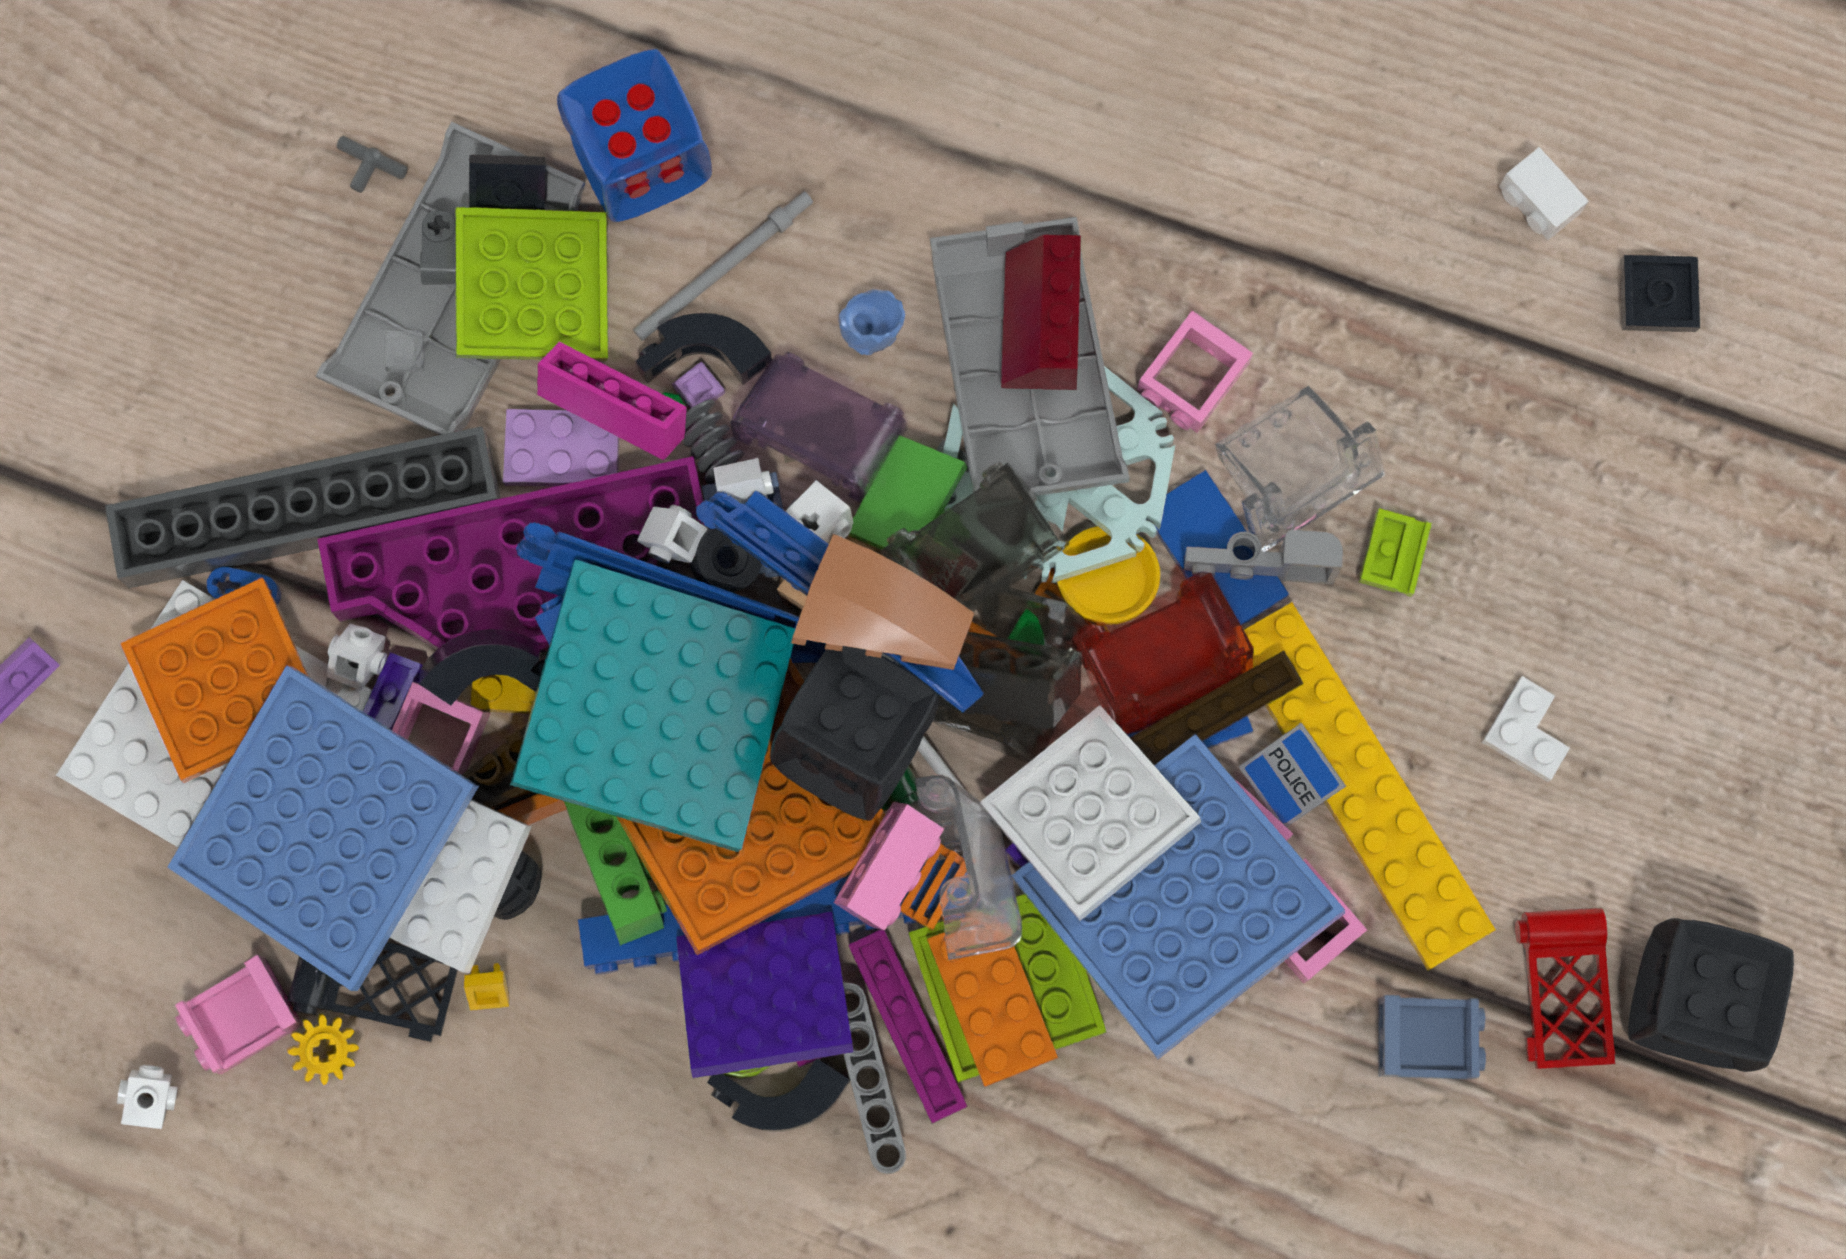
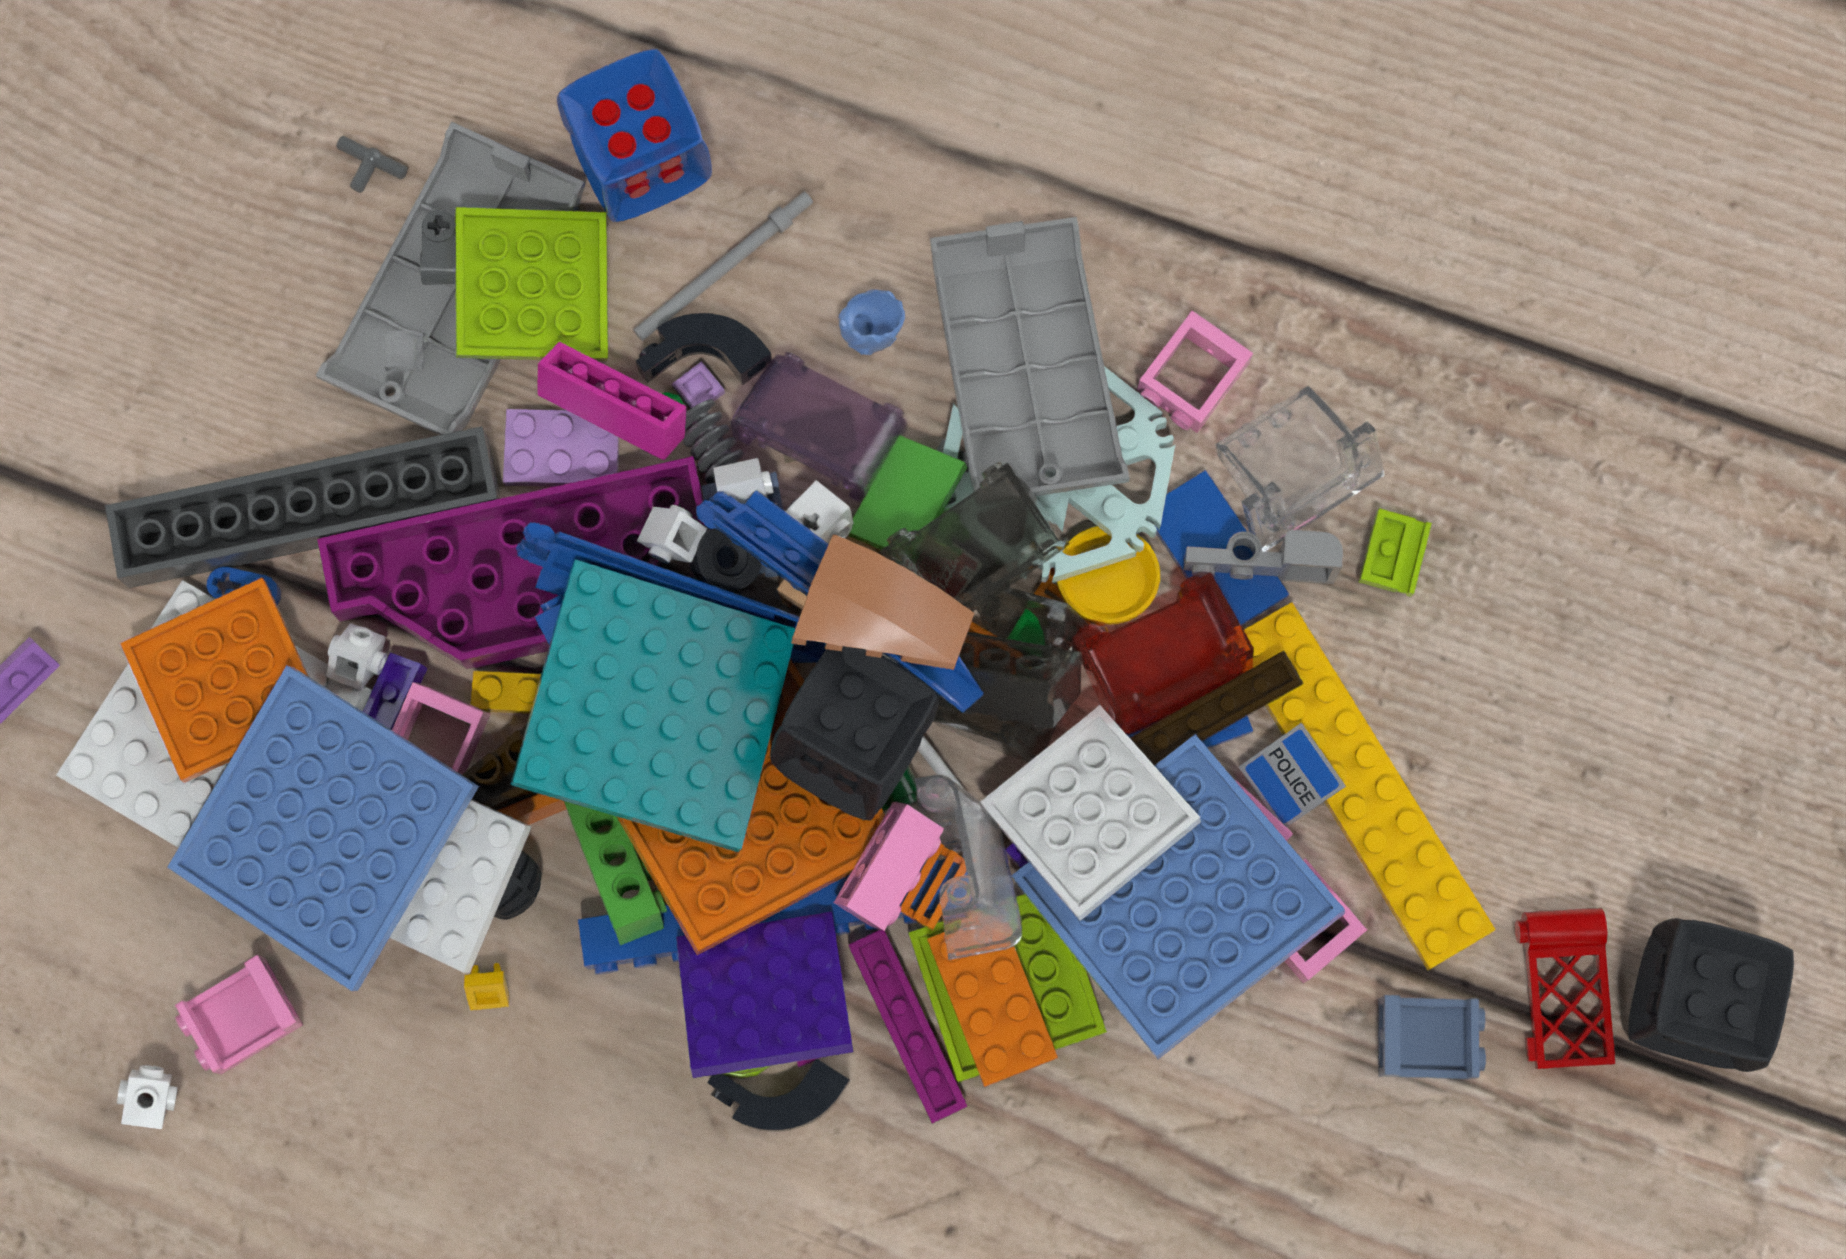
(316, 990): black piece -> none
(333, 1059): yellow gear -> none
(481, 655): black arch -> none
(507, 182): black plate -> none
(878, 1096): light grey beam -> none
(1042, 314): dark red slope -> none
(1517, 735): white plate -> none
(1542, 194): white brick -> none
(1660, 293): black plate -> none

